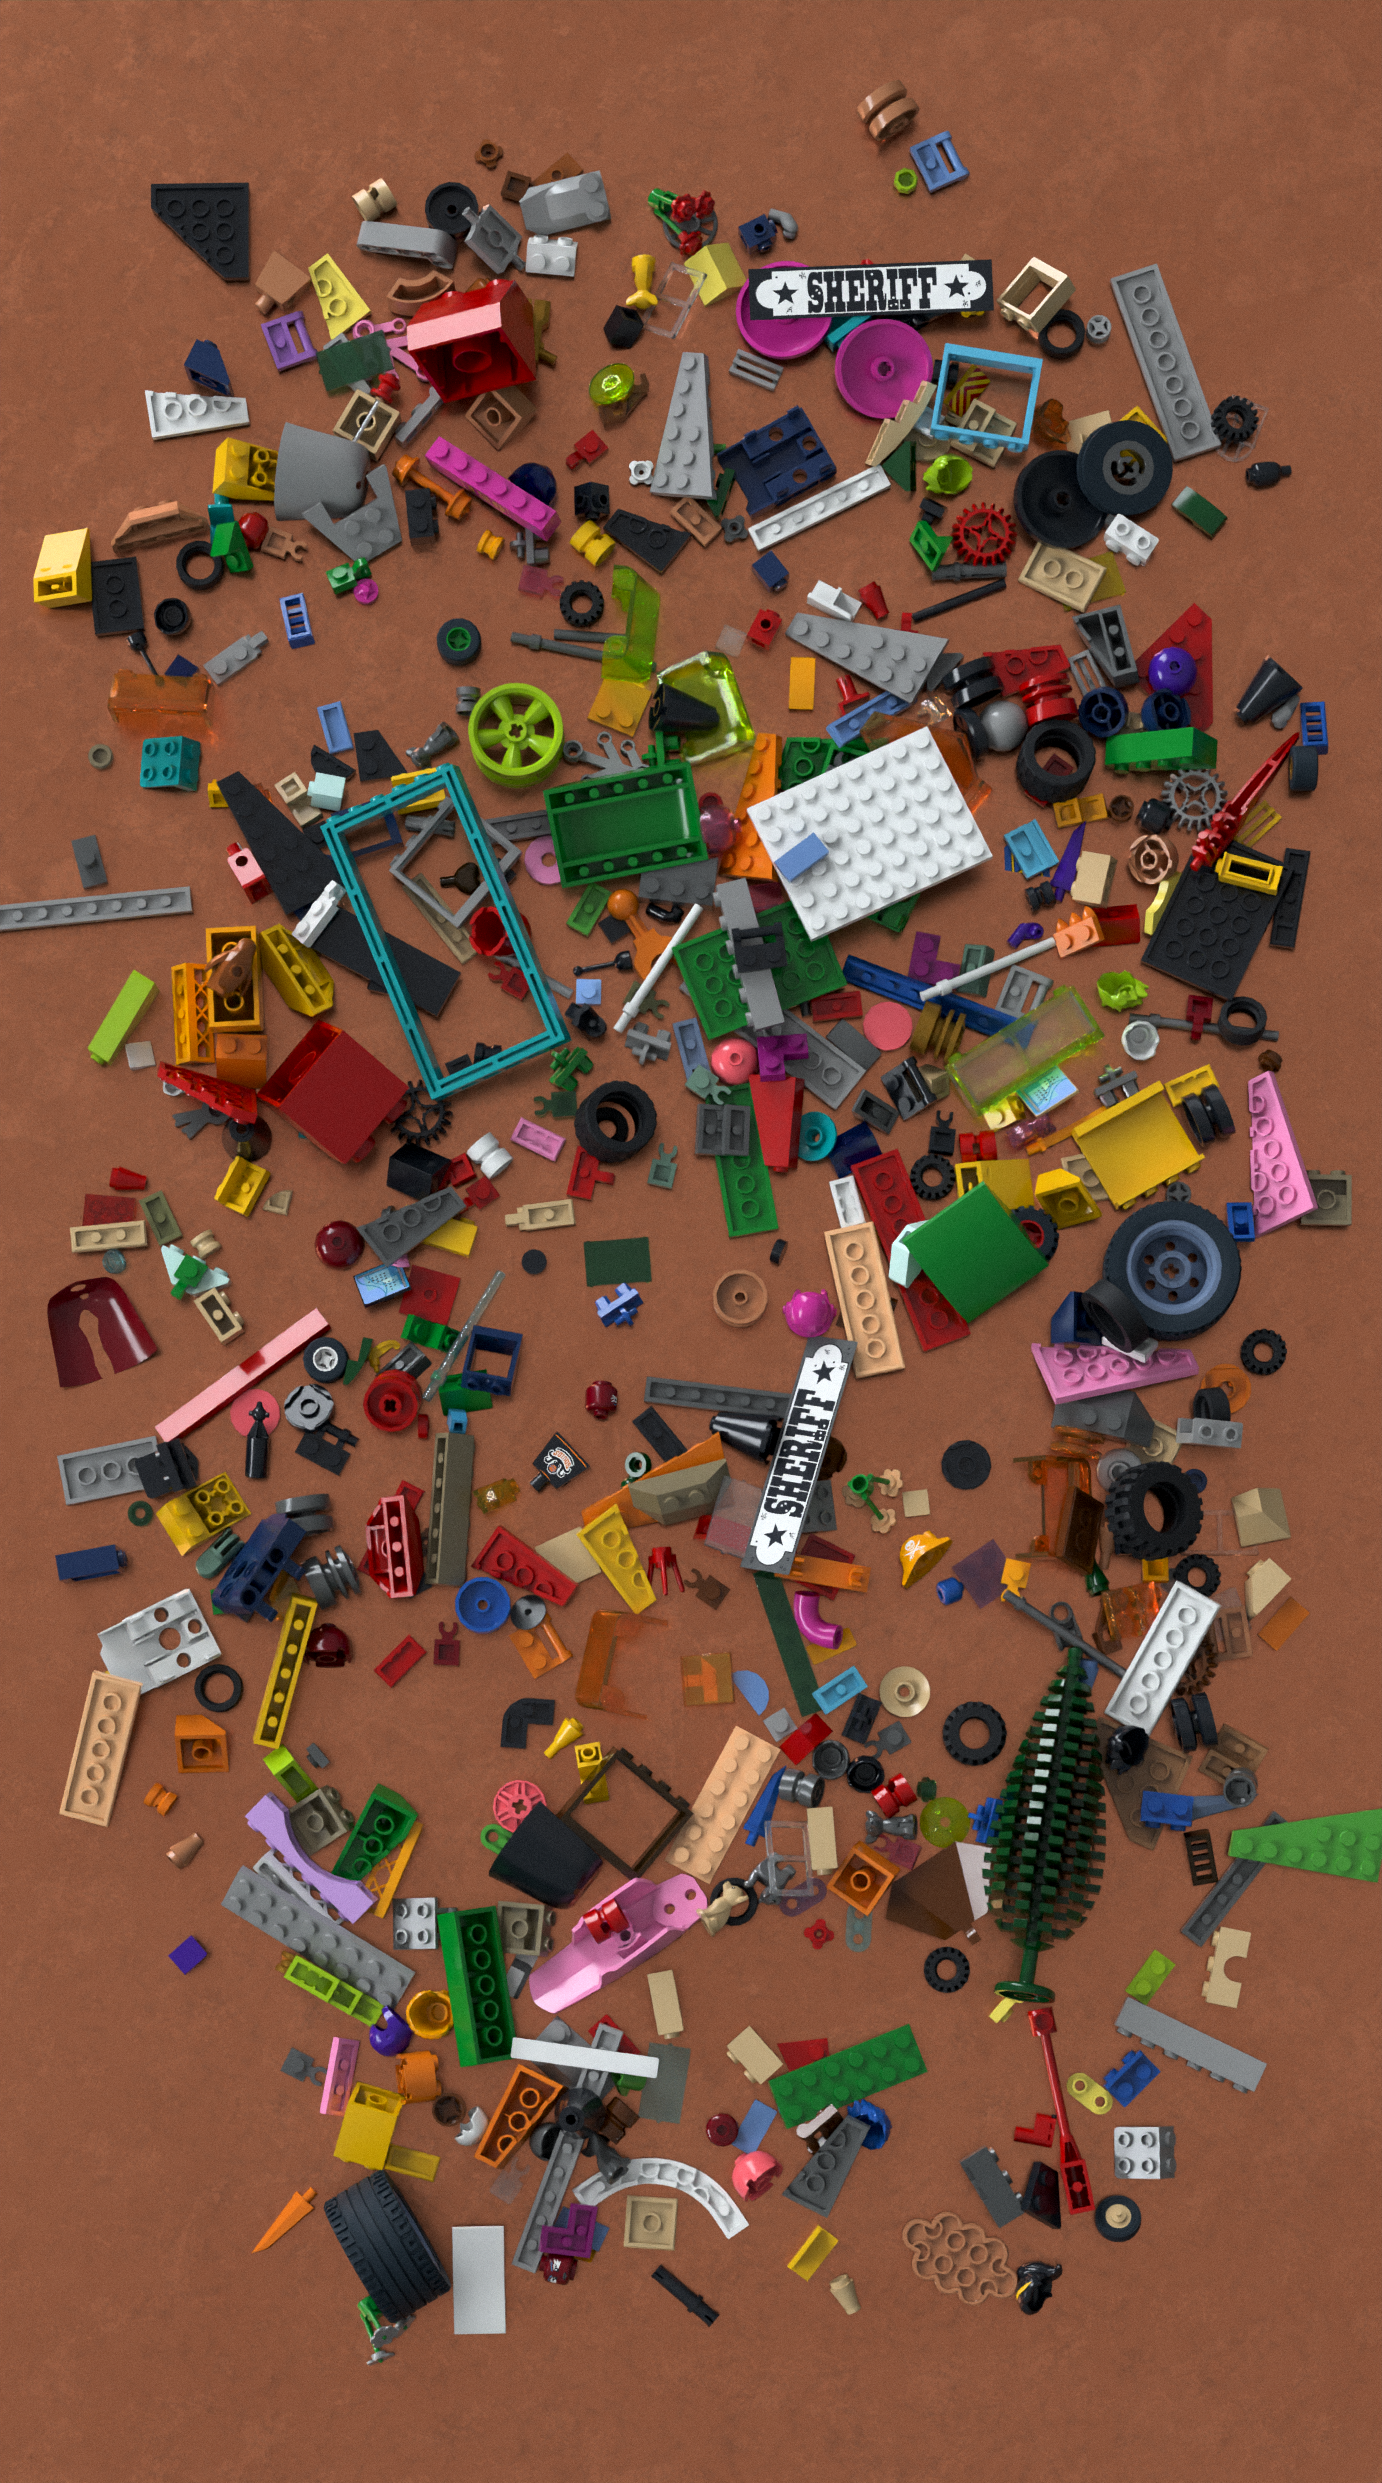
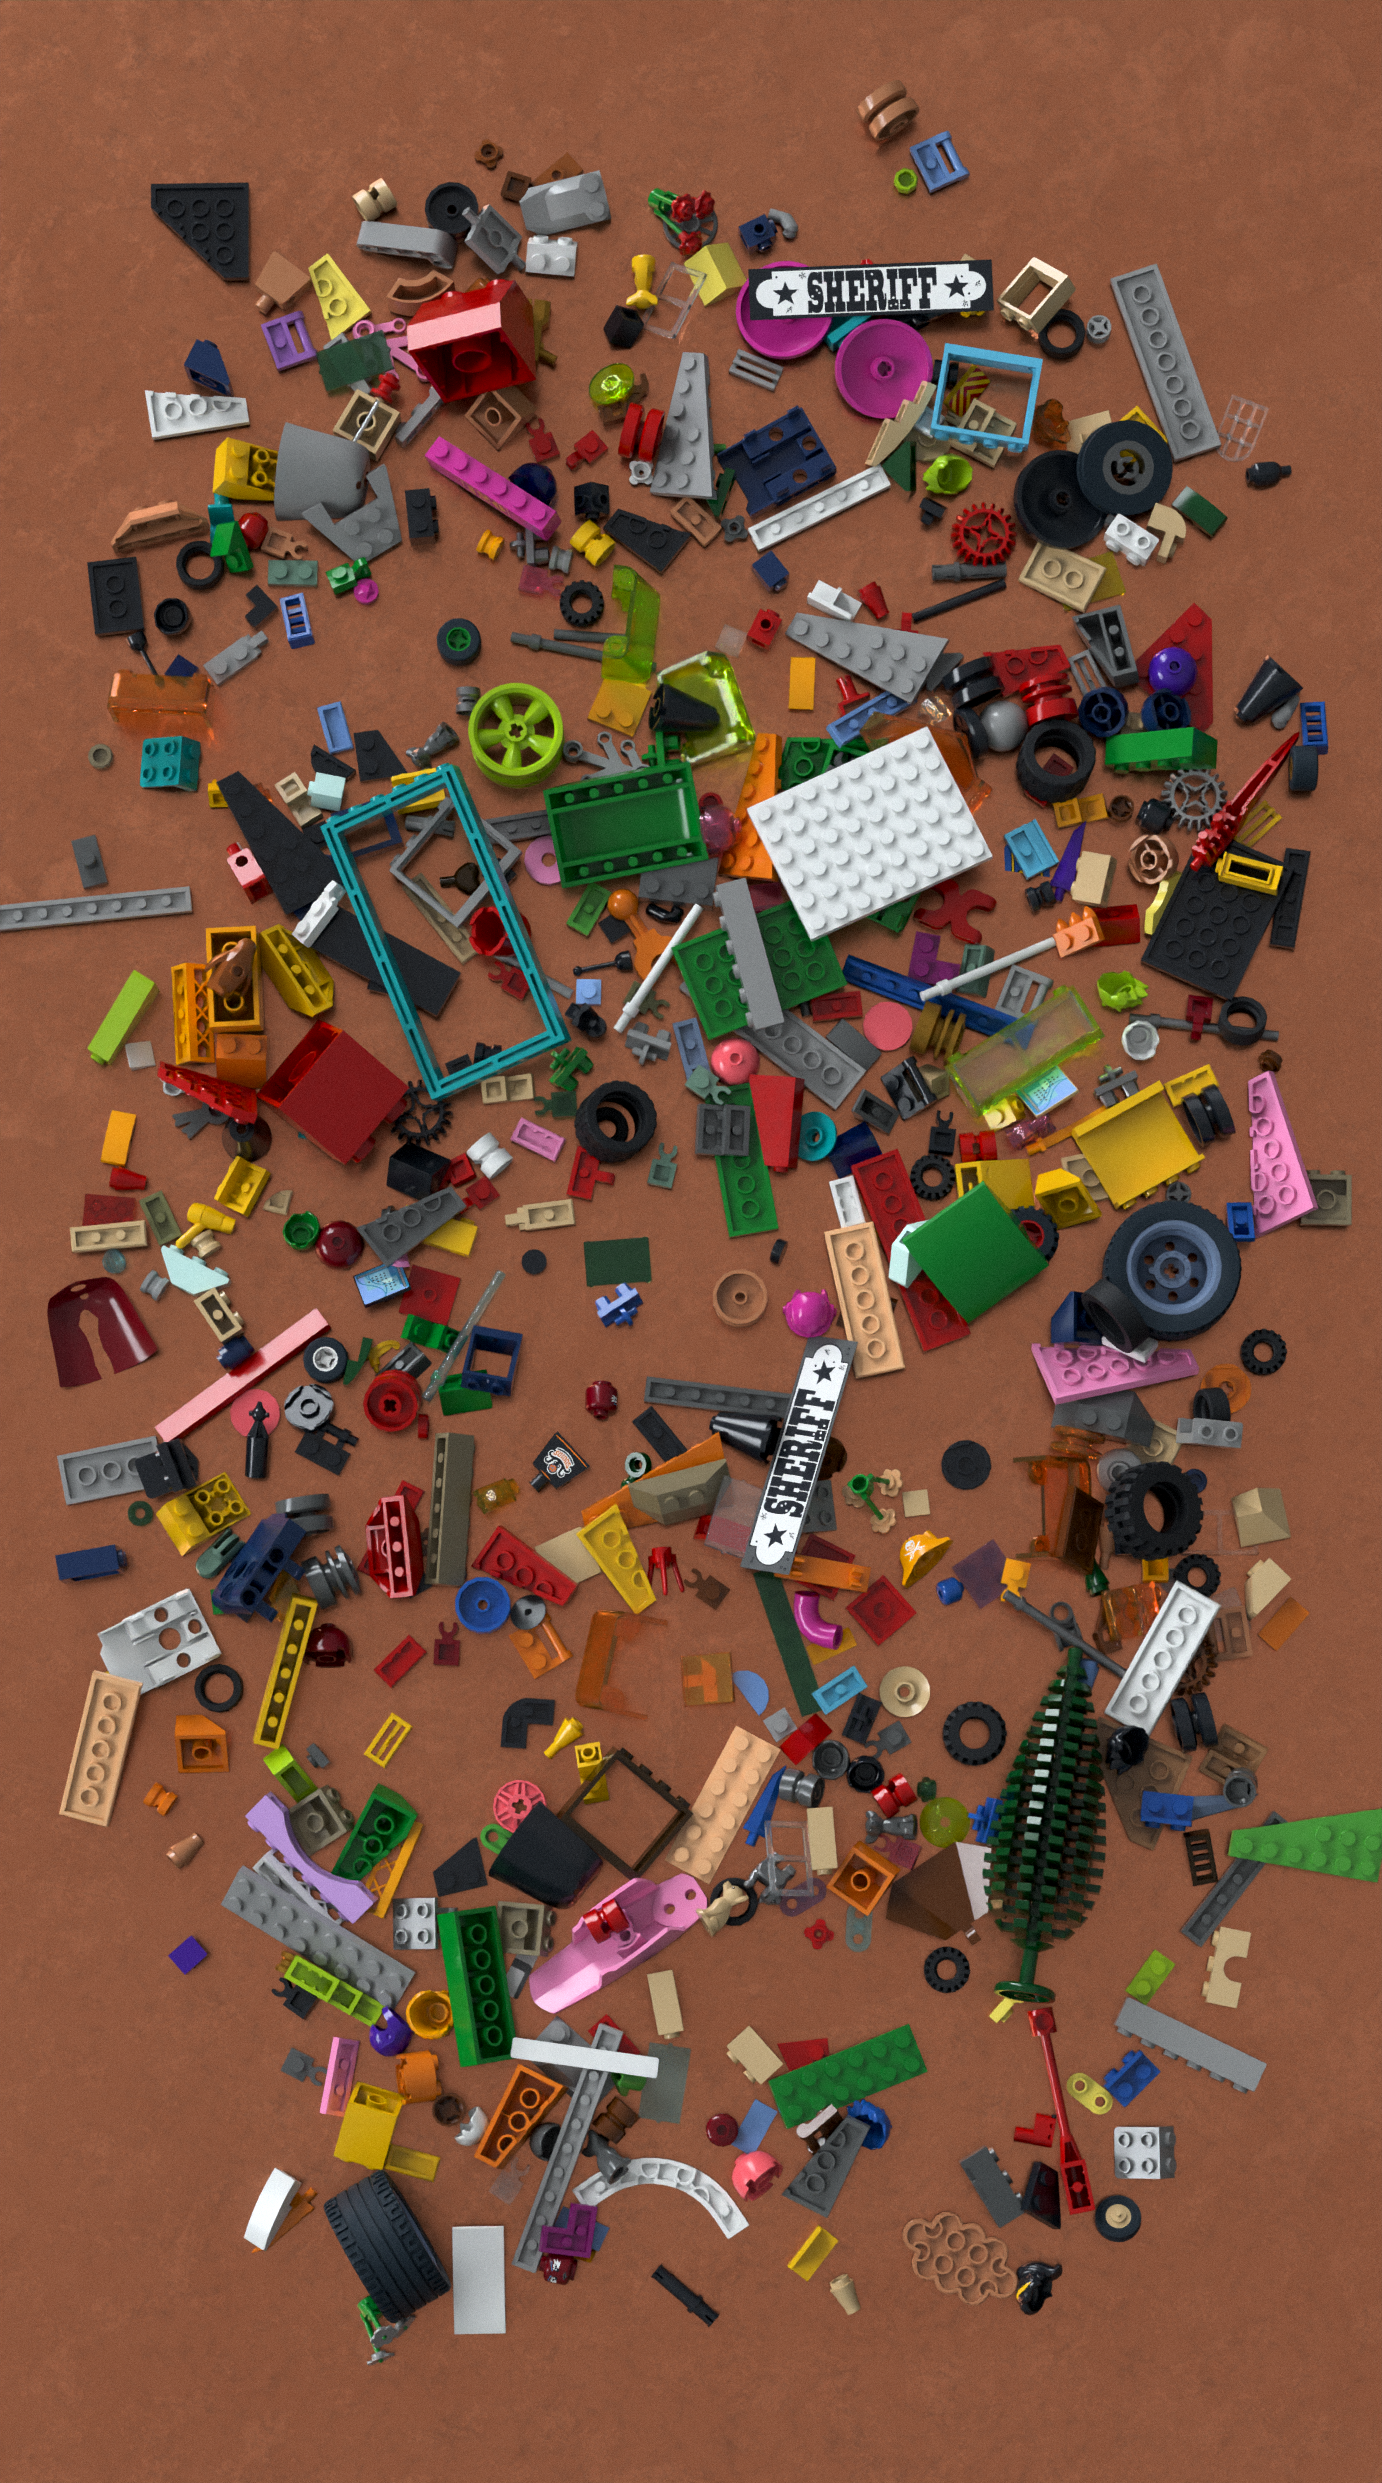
(64, 570): yellow slope -> none
(118, 1138): none -> light orange slope
(154, 1285): none -> light grey wheel
(189, 1274): green plate -> none
(205, 1217): none -> yellow piece
(234, 1352): none -> dark blue brick
(263, 608): none -> black piece
(271, 2208): none -> white slope
(293, 573): none -> sand green plate
(298, 1999): none -> black plate
(301, 1230): none -> green hair
(376, 1758): none -> yellow tile
(406, 469): orange piece -> none
(457, 1421): dark azure piece -> none
(461, 1871): none -> black wing
(508, 1089): none -> tan slope
(542, 445): none -> red plate
(561, 559): none -> light grey wheel
(586, 2108): black cone -> none
(641, 433): none -> red wheel
(650, 2222): tan tile -> none
(759, 956): black plate -> none
(776, 1050): magenta plate -> none
(801, 857): medium blue tile -> none
(881, 1610): none -> red plate
(929, 545): green slope -> none
(955, 911): none -> red piece
(1025, 931): dark purple arm -> none
(1169, 525): none -> tan brick
(1243, 410): black tyre -> none

